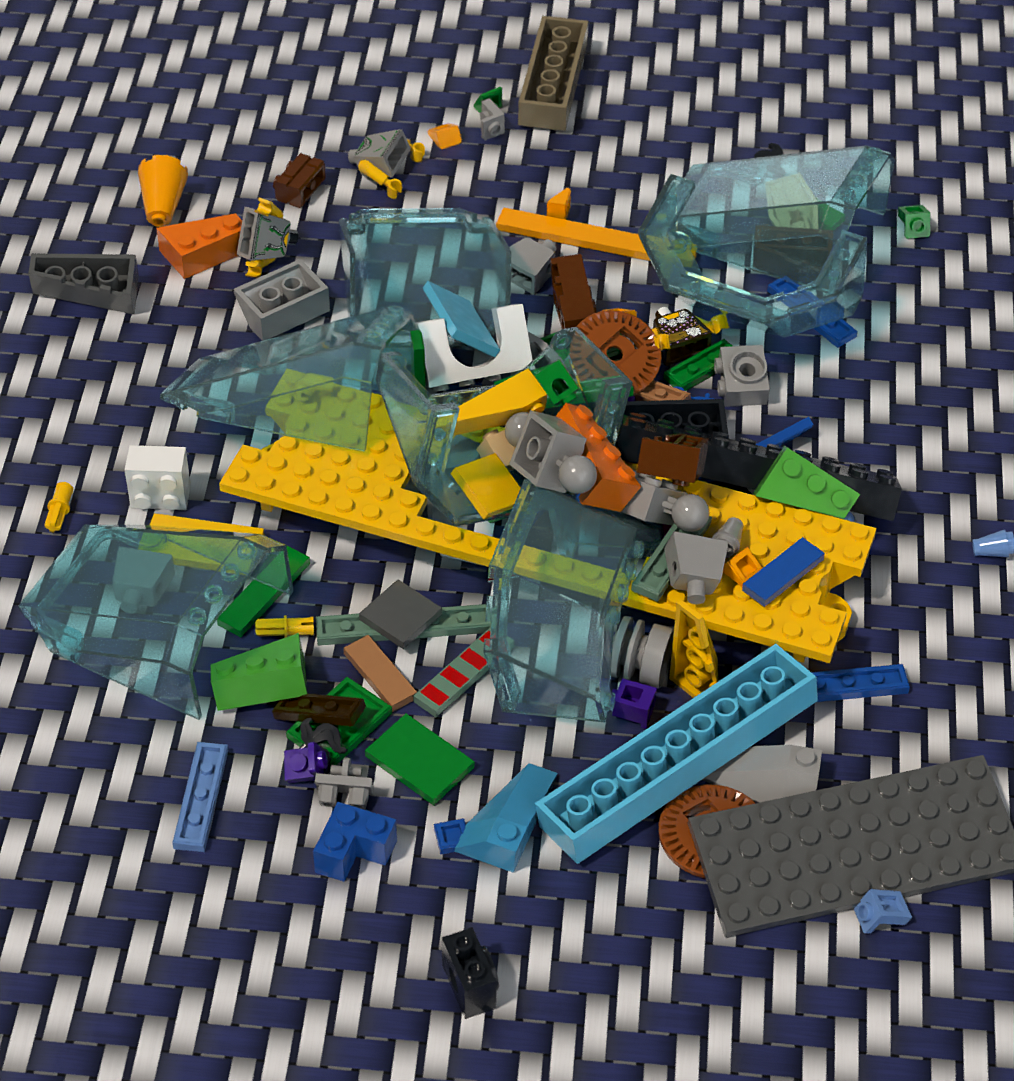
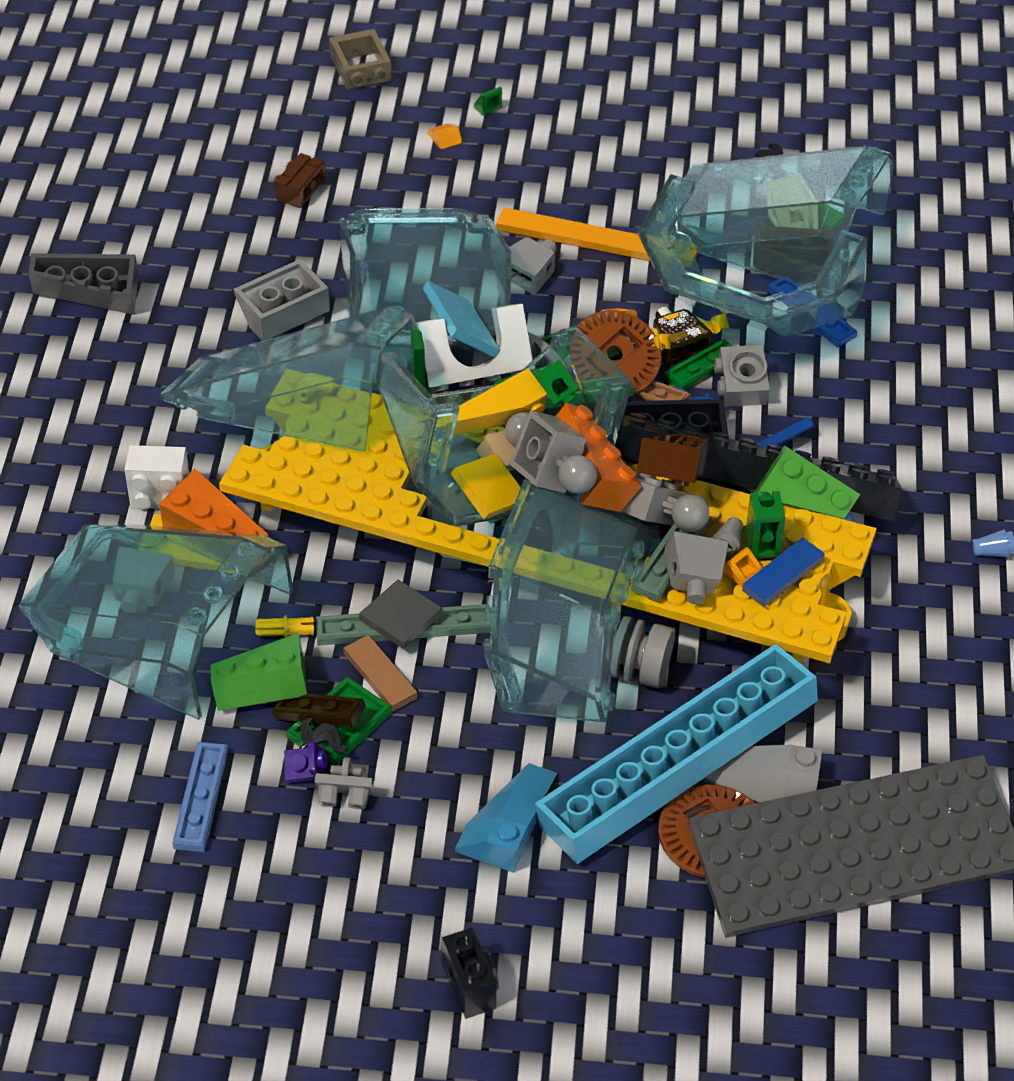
(58, 506): yellow axle -> none
(161, 187): light orange cone -> none
(200, 243): orange wedge -> none
(200, 505): none -> orange wedge
(258, 598): green tile -> none
(264, 236): light grey torso -> none
(353, 834): blue brick -> none
(359, 45): none -> dark tan window
(382, 155): light grey torso -> none
(419, 759): green tile -> none
(448, 834): blue tile -> none
(454, 678): sand green tile -> none
(491, 120): light grey bracket -> none
(553, 73): dark tan brick -> none
(560, 205): light orange slope -> none
(571, 290): reddish brown wedge -> none
(634, 702): dark purple brick -> none
(693, 654): yellow wedge -> none
(768, 517): none -> green brick
(861, 682): blue tile -> none
(881, 908): medium blue bracket -> none
(915, 220): green bracket -> none

